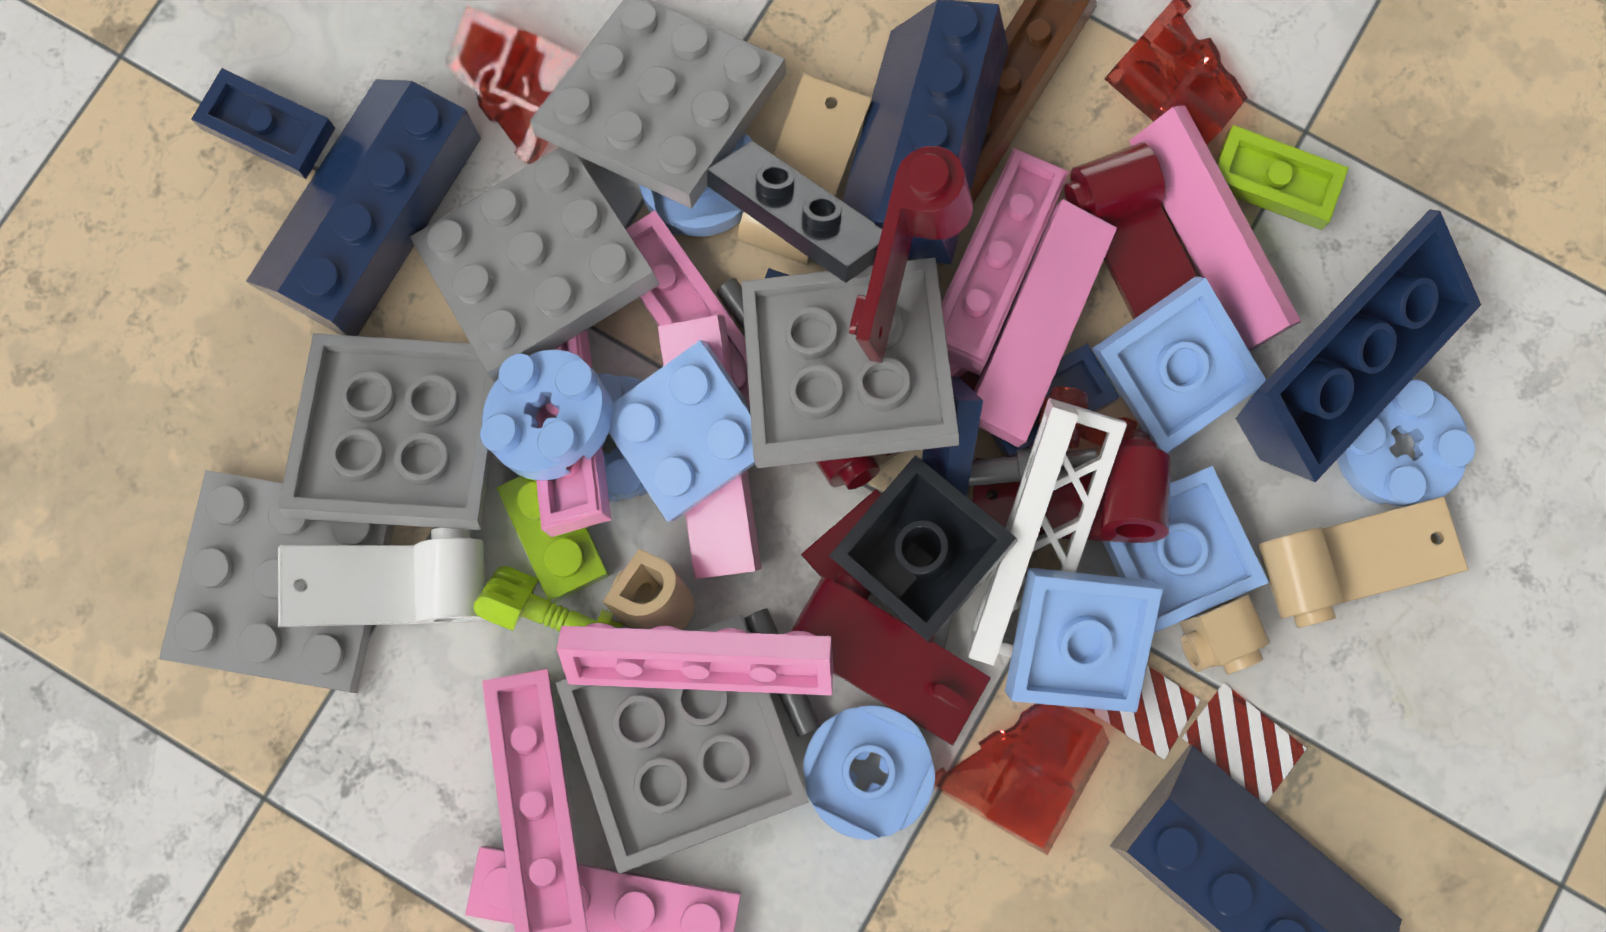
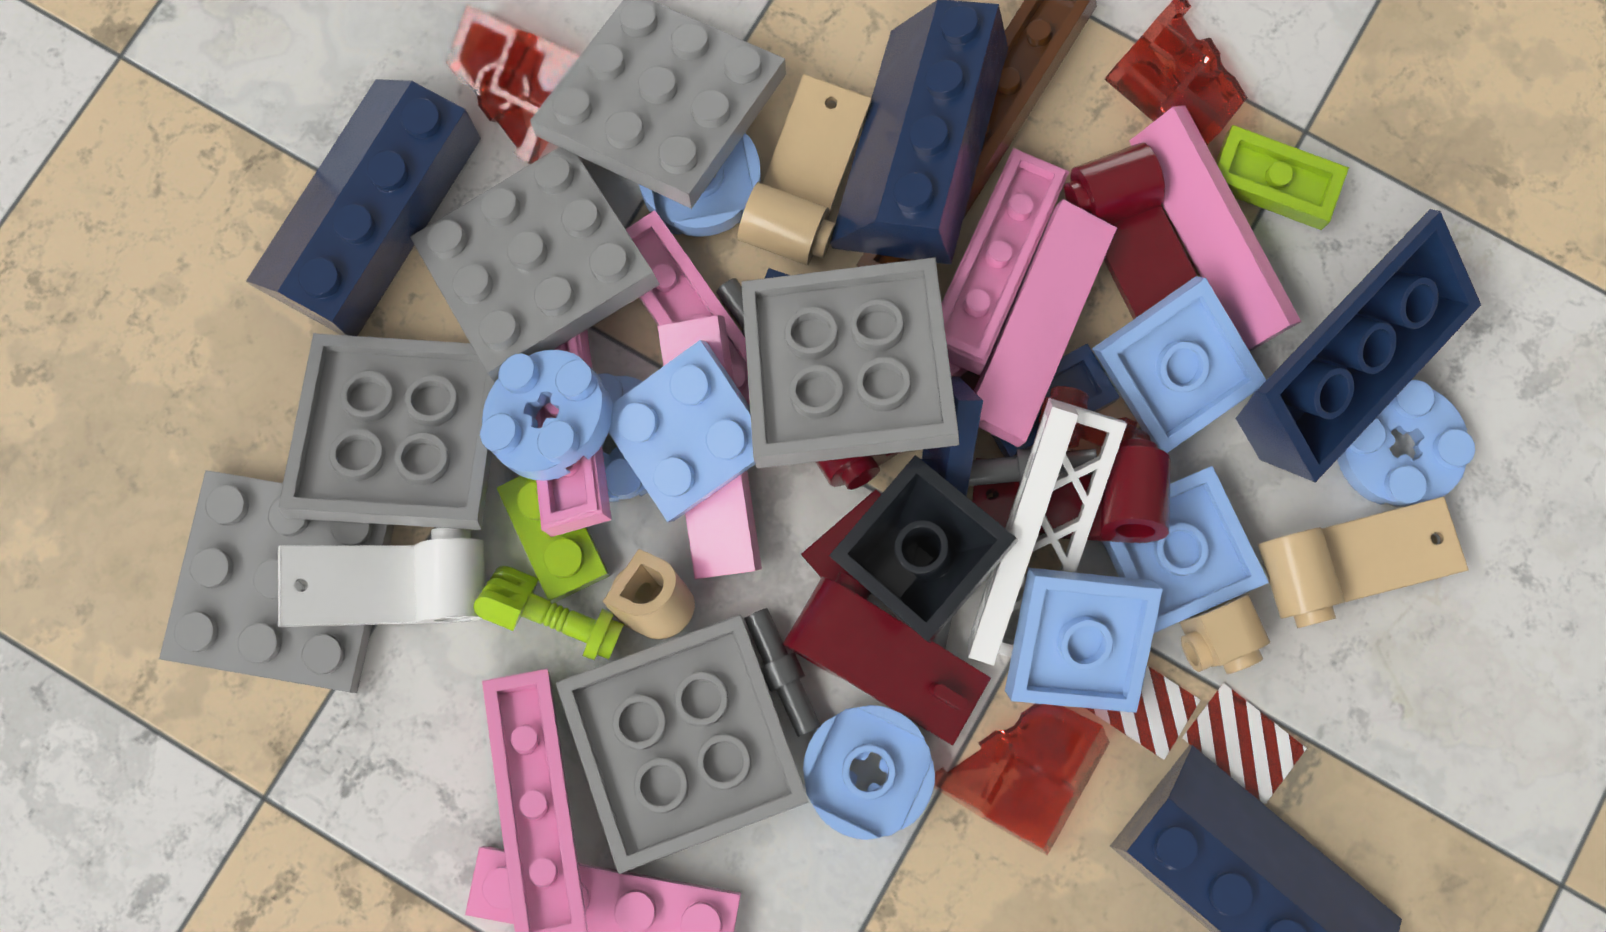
(263, 123): dark blue plate -> none
(697, 659): bright pink plate -> none
(797, 210): plate -> none
(926, 202): dark red door -> none

